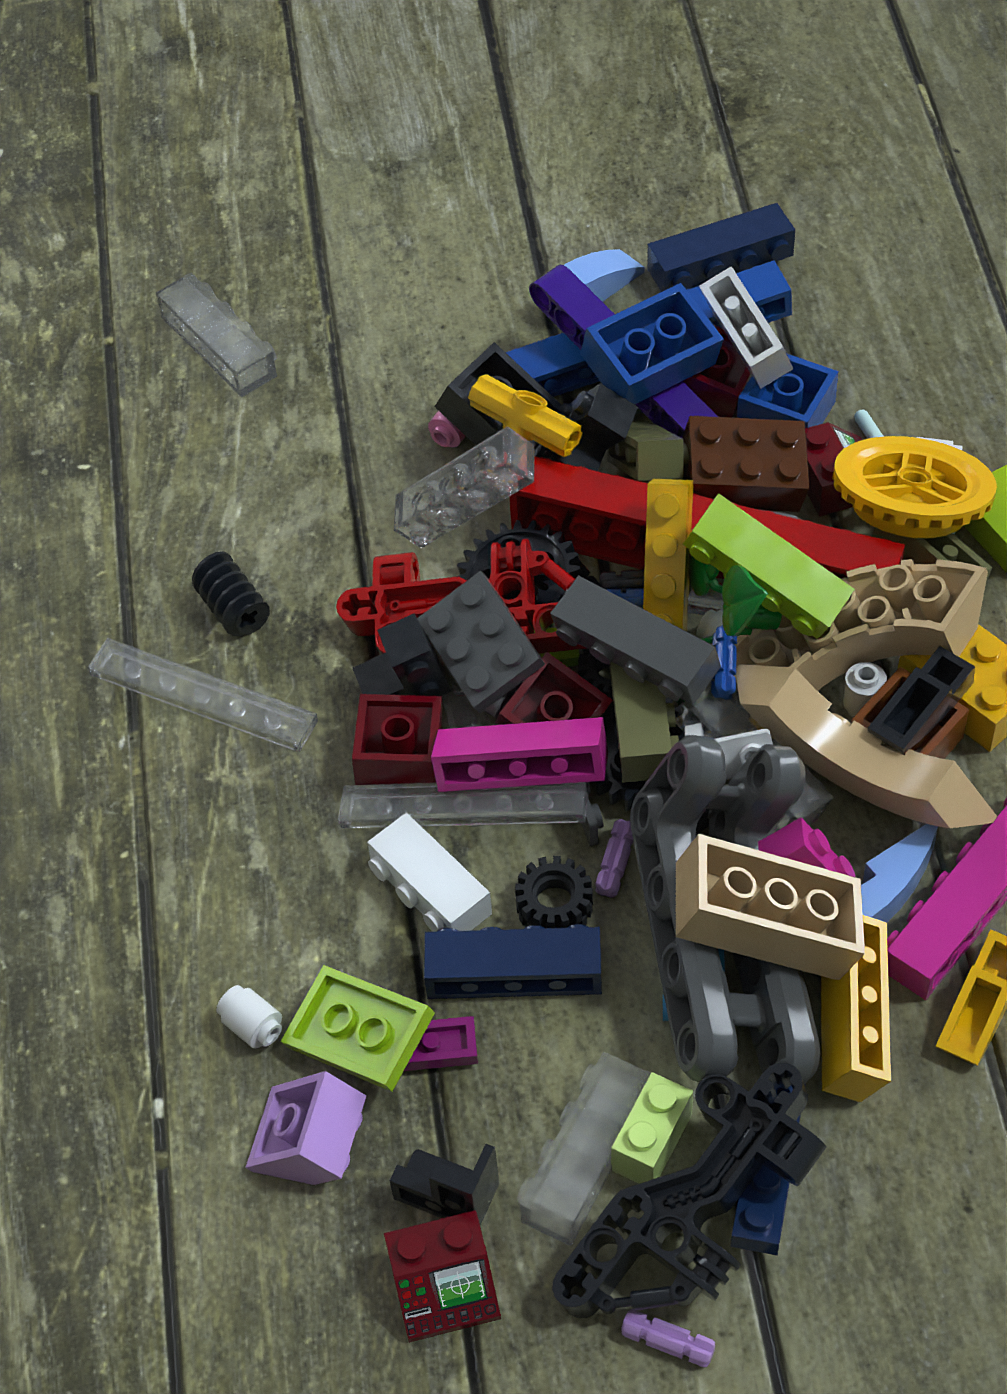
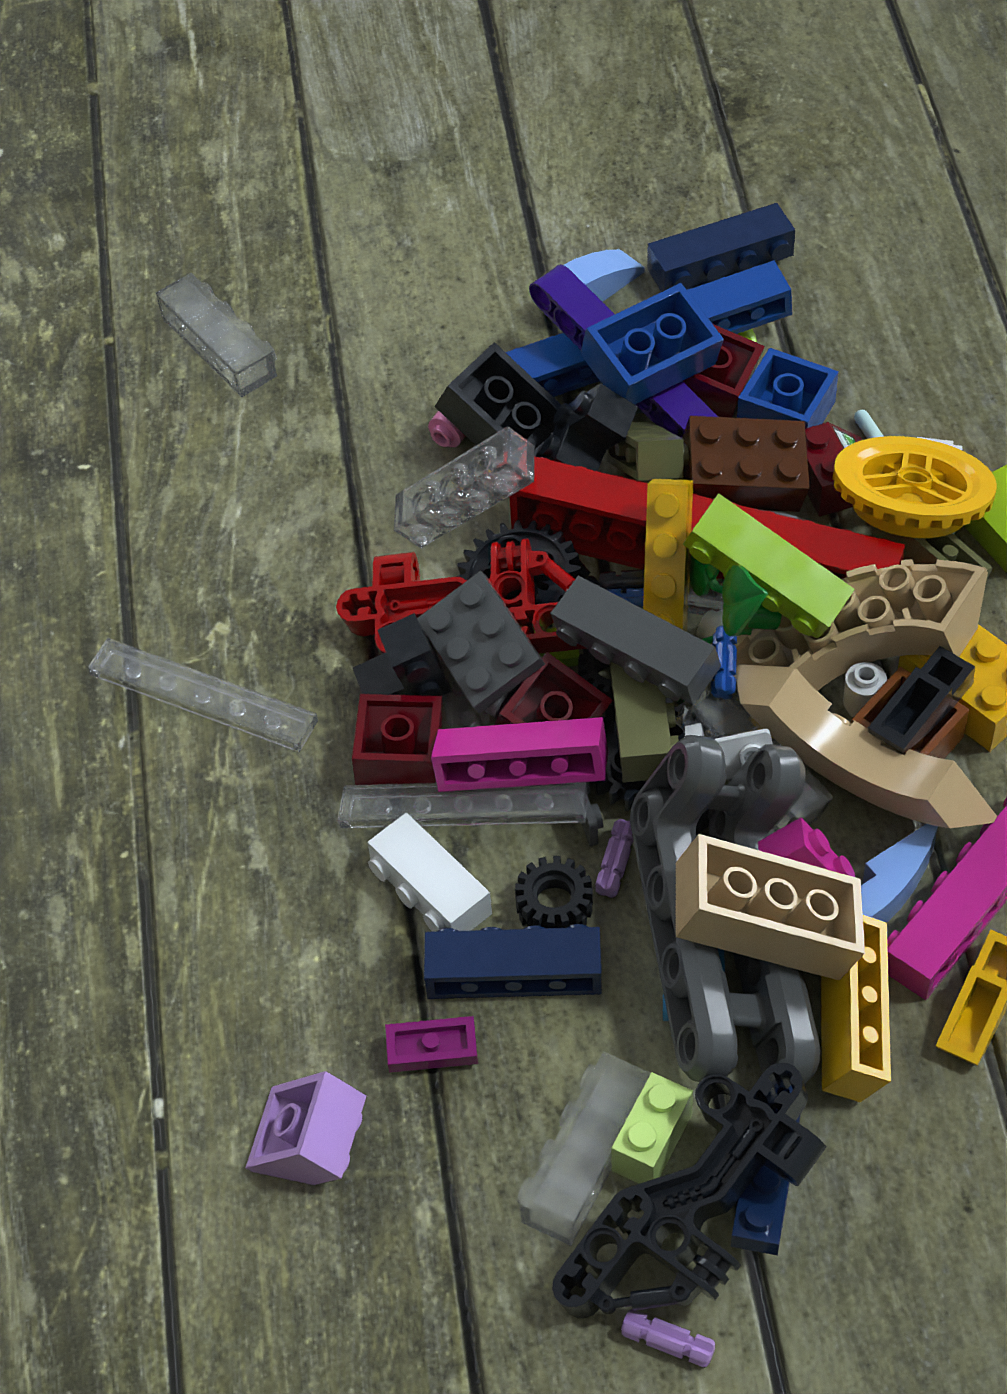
(230, 594): black piece -> none
(249, 1016): white brick -> none
(358, 1027): lime plate -> none
(442, 1276): dark red slope -> none
(445, 1186): black panel -> none
(525, 414): yellow piece -> none
(746, 327): white brick -> none

